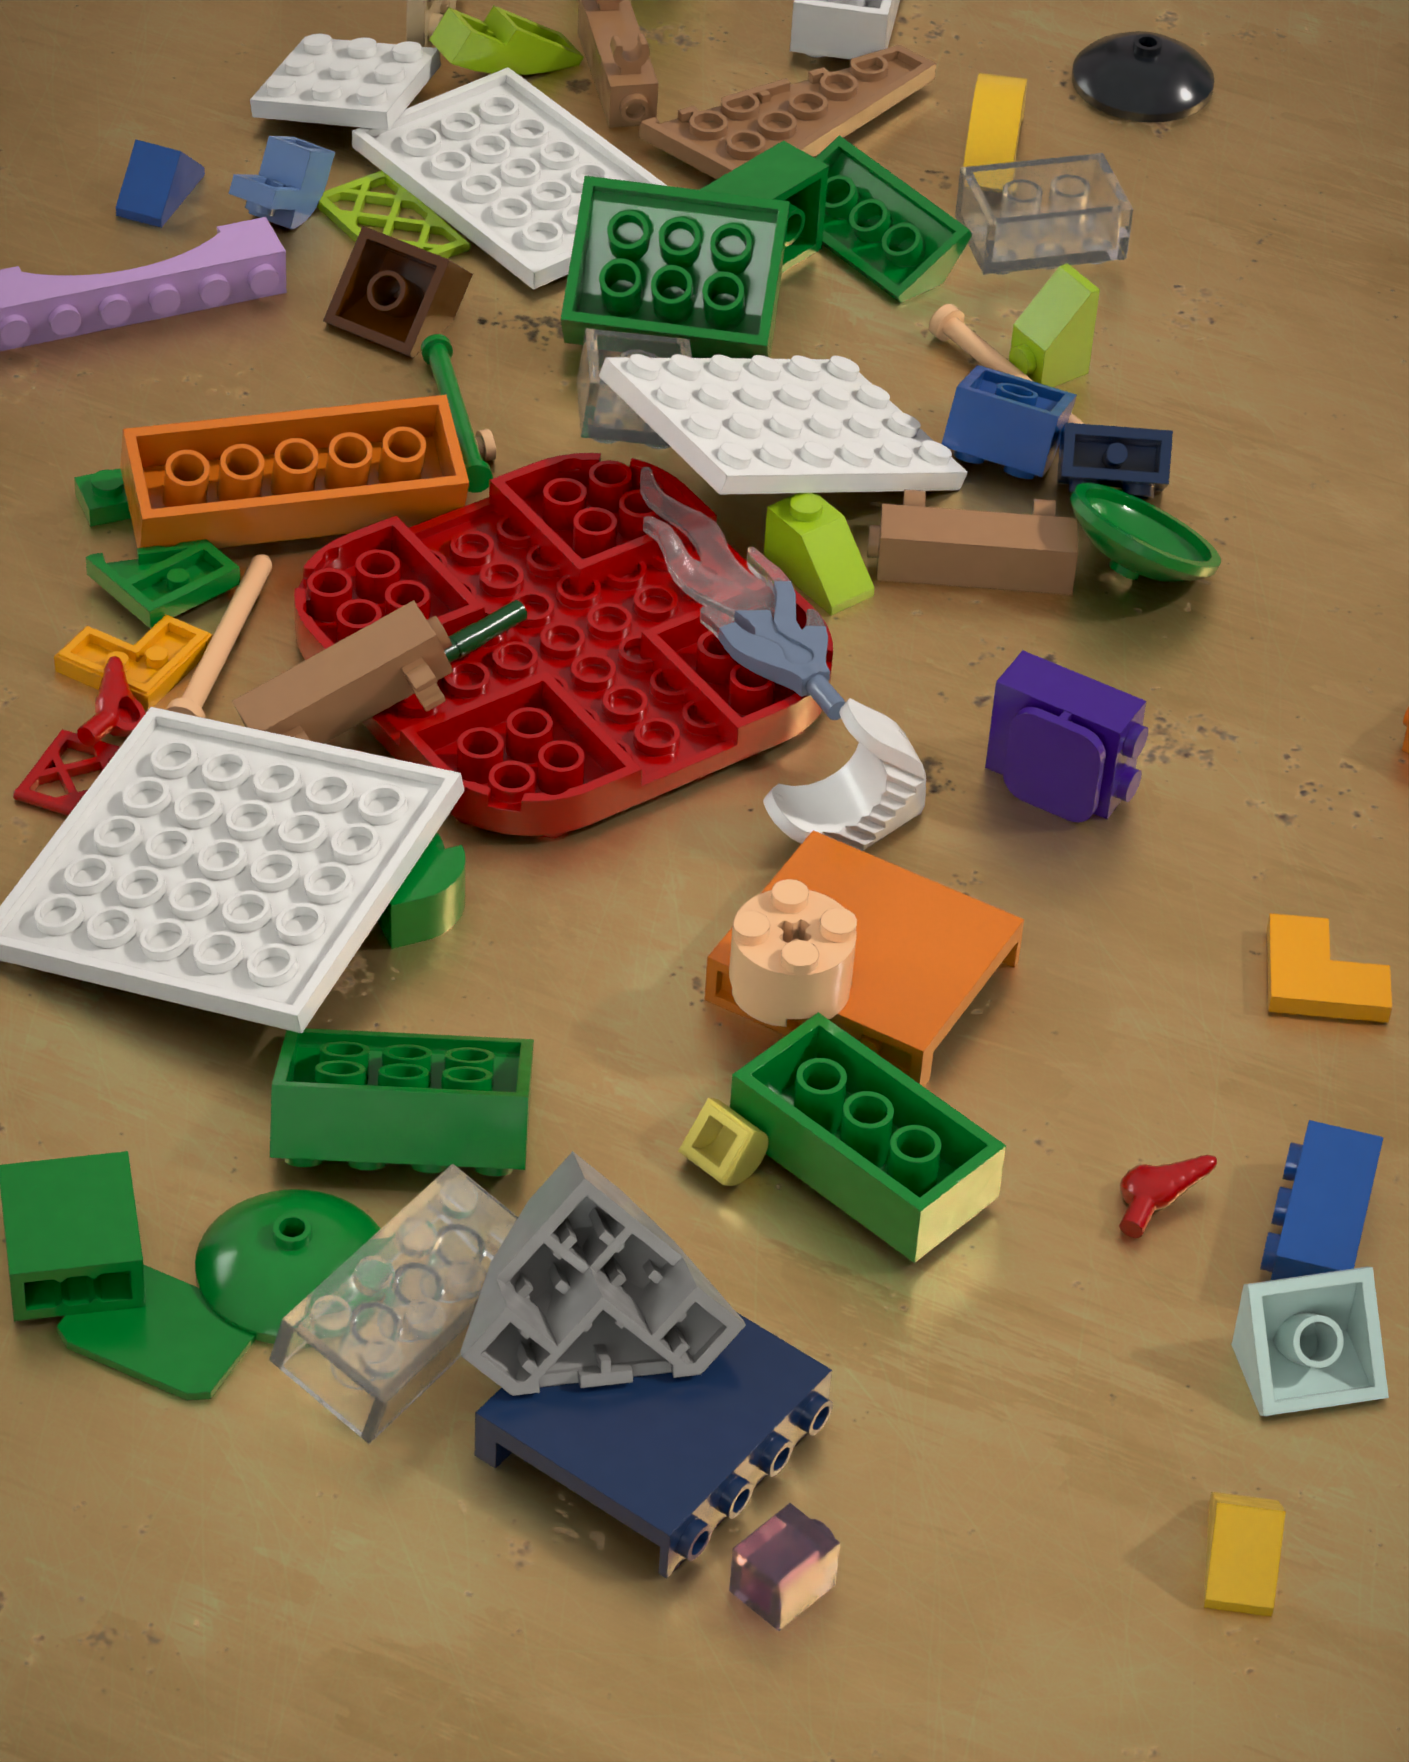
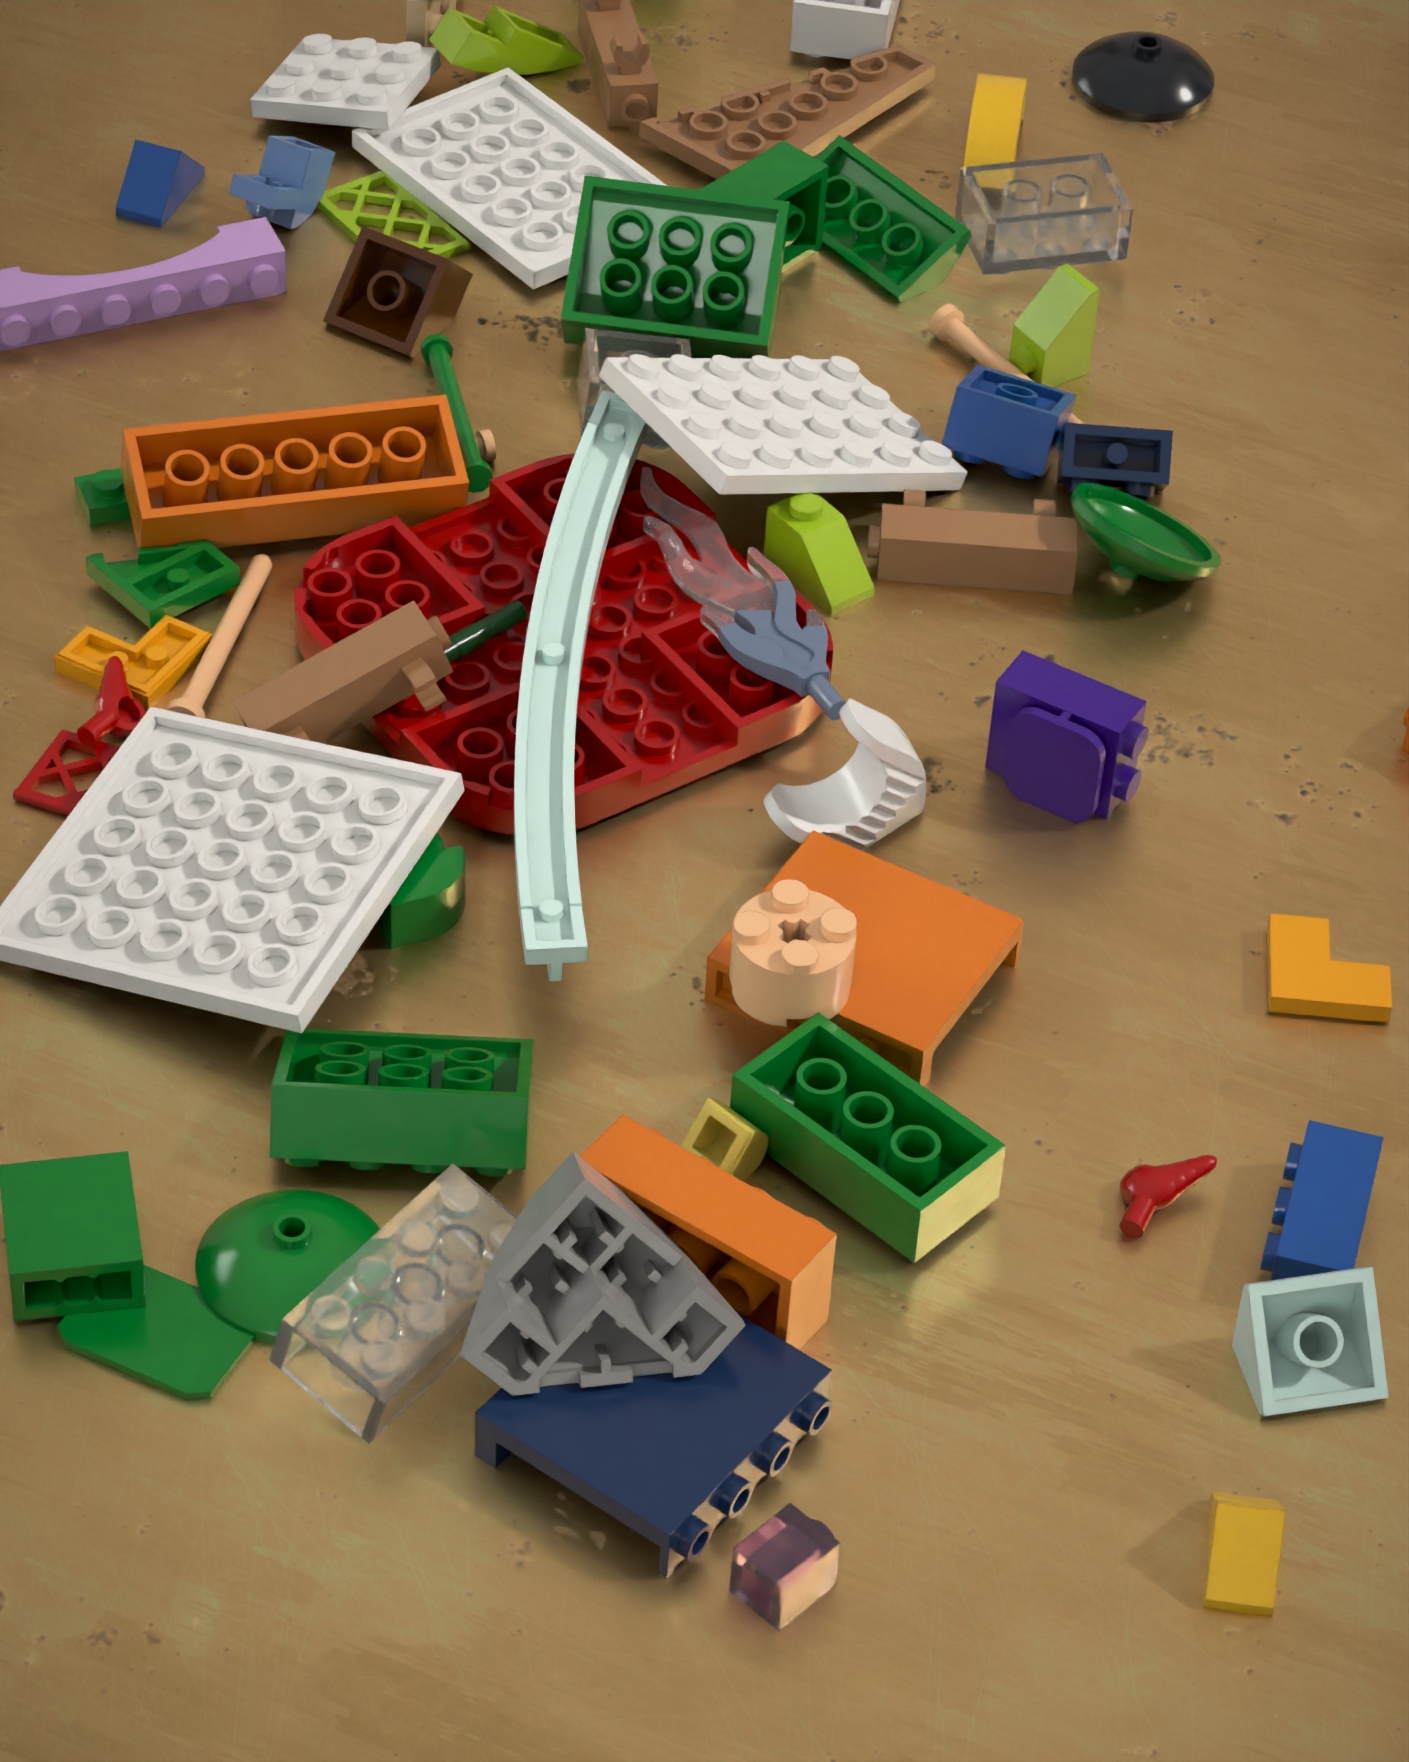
(550, 686): none -> light aqua piece
(746, 1243): none -> orange brick

